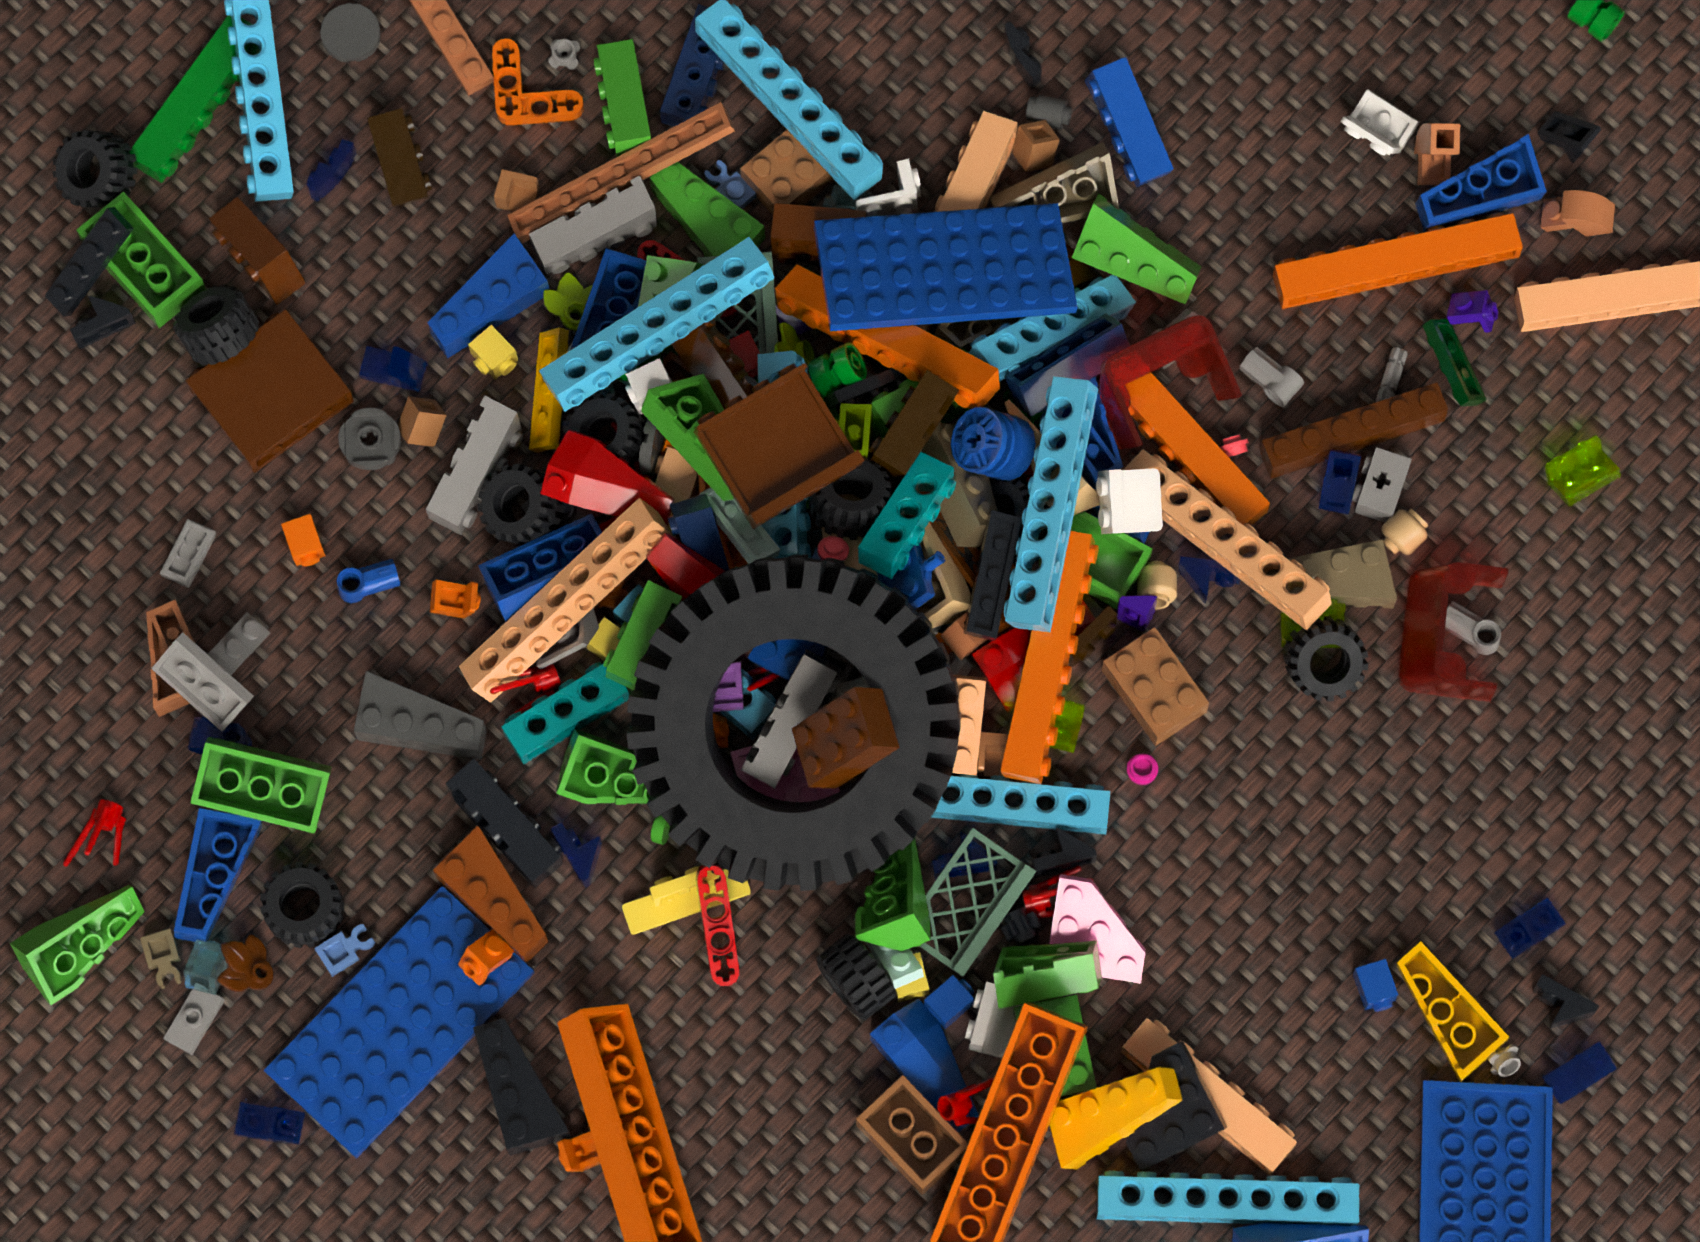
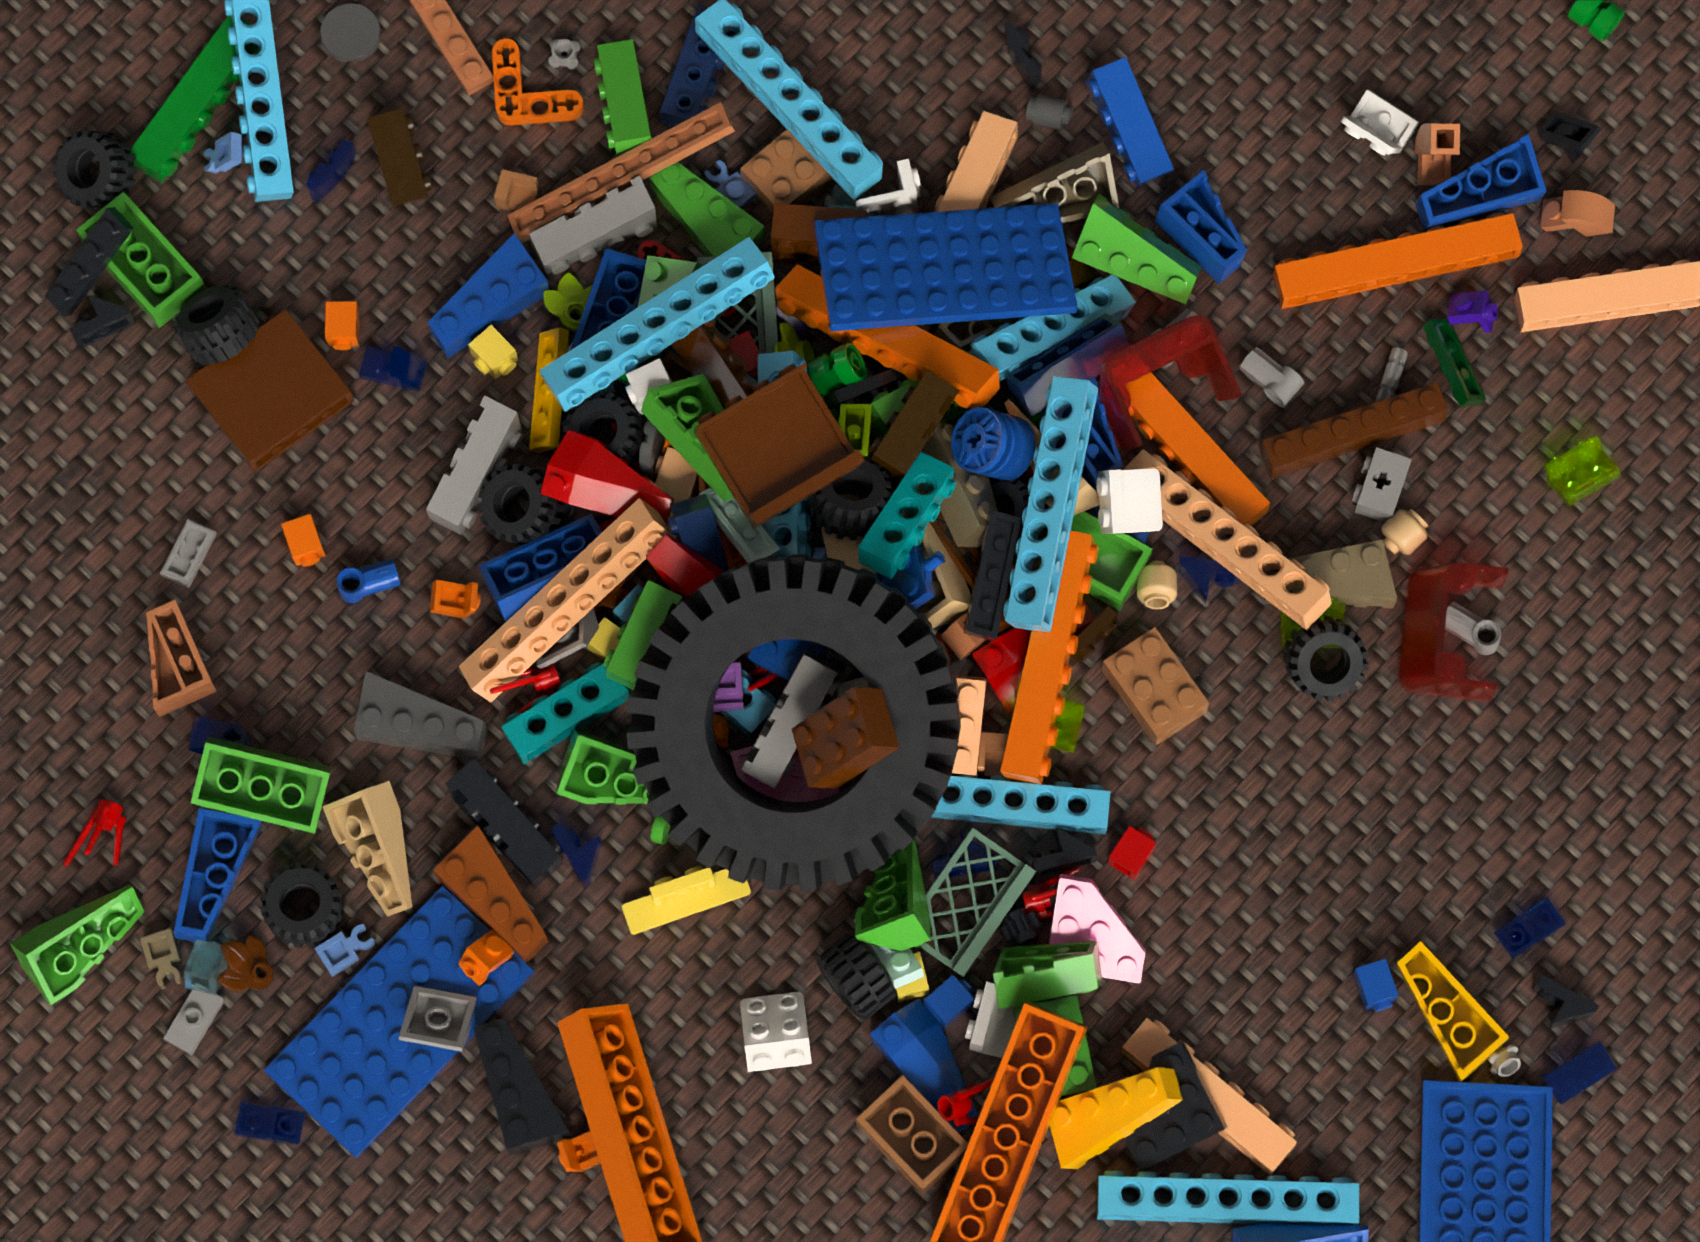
(207, 678): light grey piece -> none
(227, 153): none -> medium blue plate
(257, 249): reddish brown wedge -> none
(342, 324): none -> orange brick
(373, 834): none -> tan wedge
(381, 452): dark grey plate -> none
(421, 421): medium nougat panel -> none
(438, 1018): none -> light grey slope
(717, 924): red beam -> none
(775, 1031): none -> white bracket
(833, 548): coral plate -> none
(1035, 145): medium nougat panel -> none
(1132, 852): none -> red brick
(1137, 610): dark purple slope -> none
(1142, 769): dark pink plate -> none
(1202, 229): none -> blue wedge
(1234, 445): coral plate -> none
(1339, 481): clear blue slope -> none

